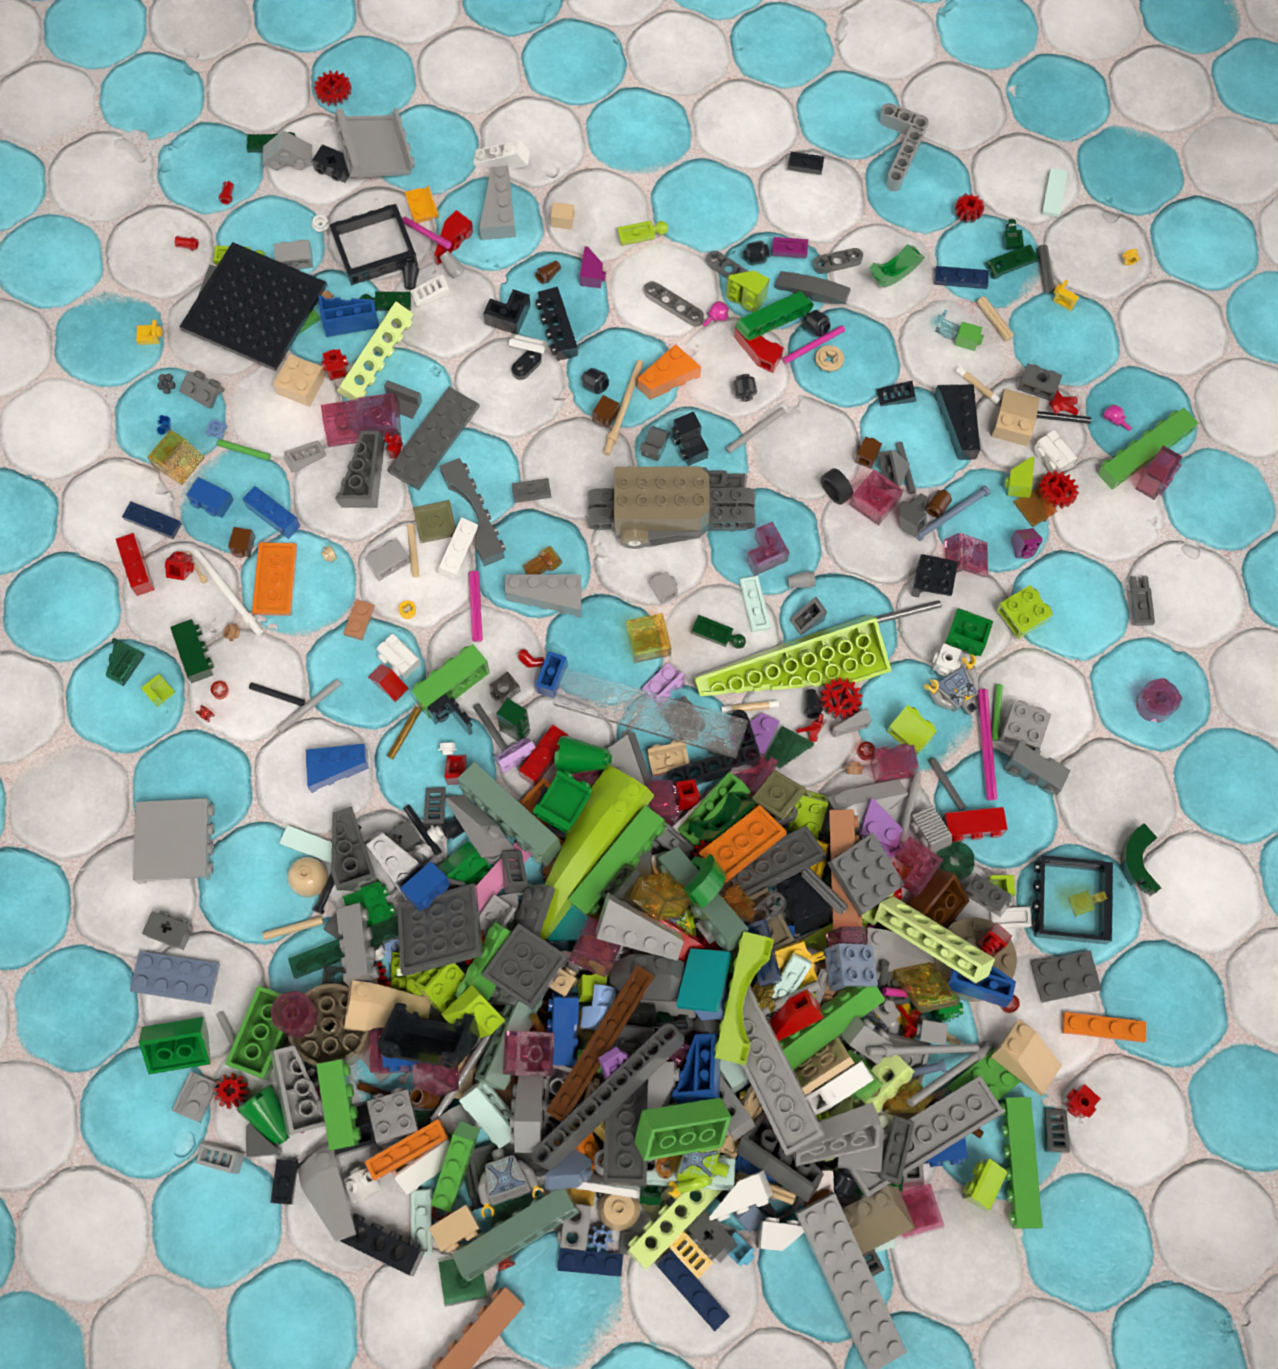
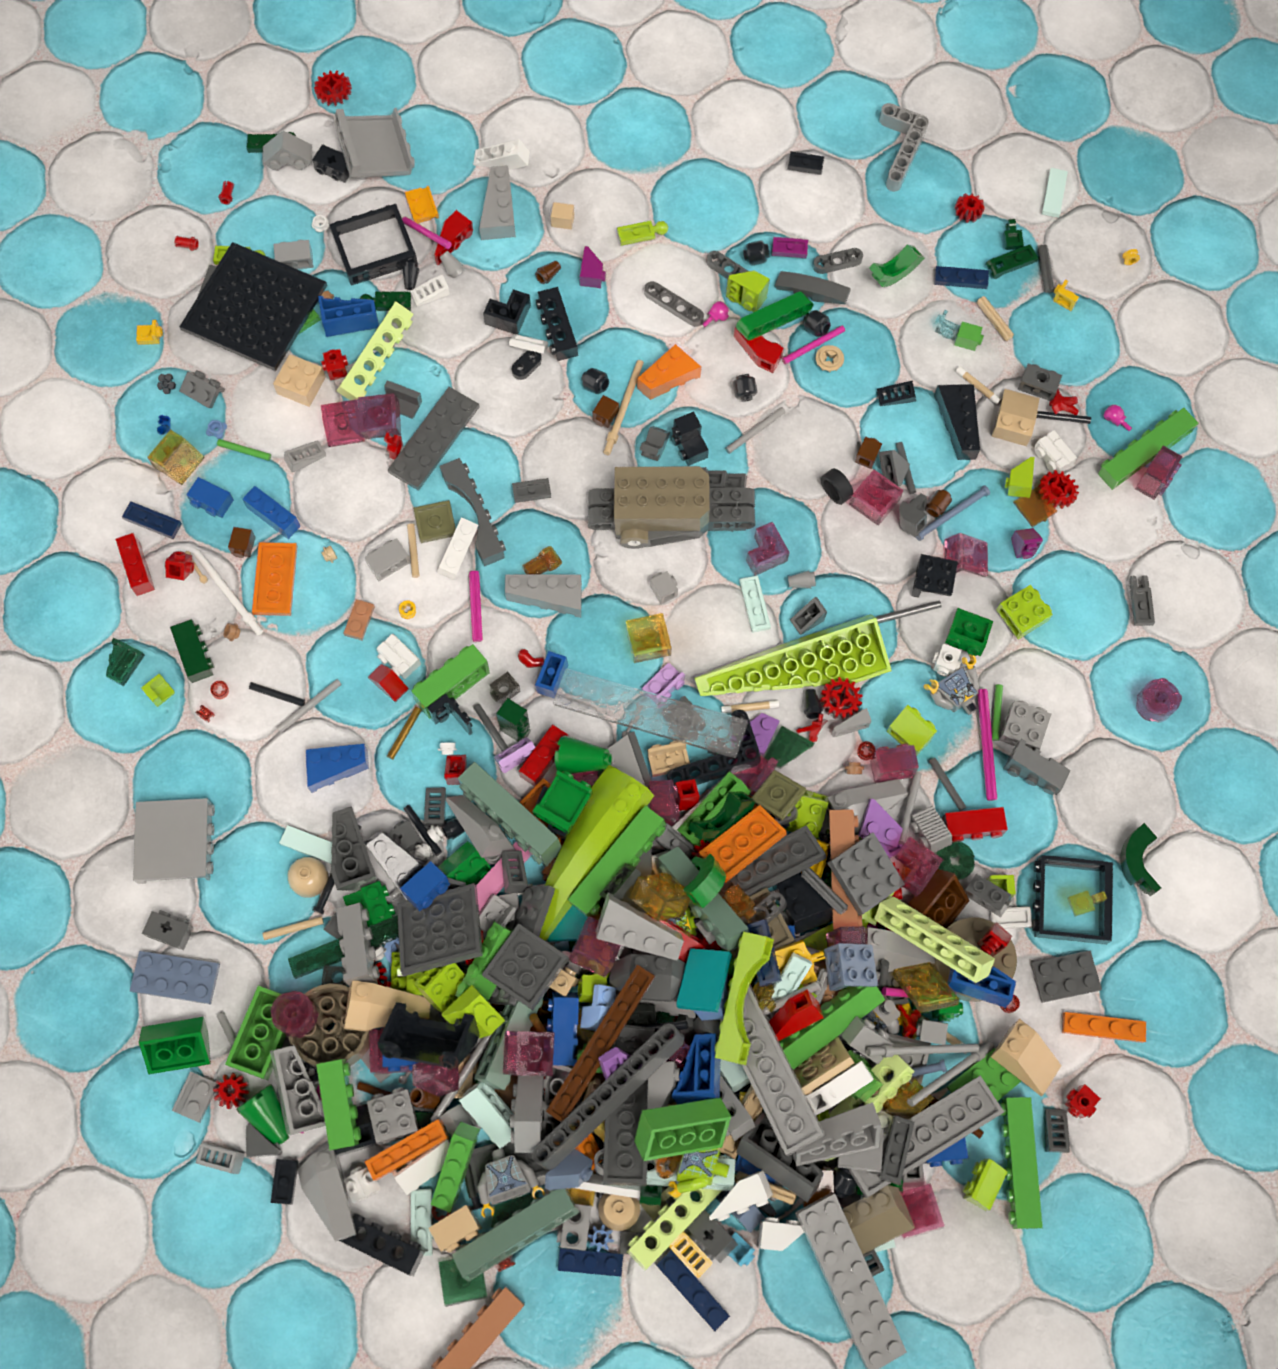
(363, 478): dark grey wedge -> none
(717, 632): dark green plate -> none

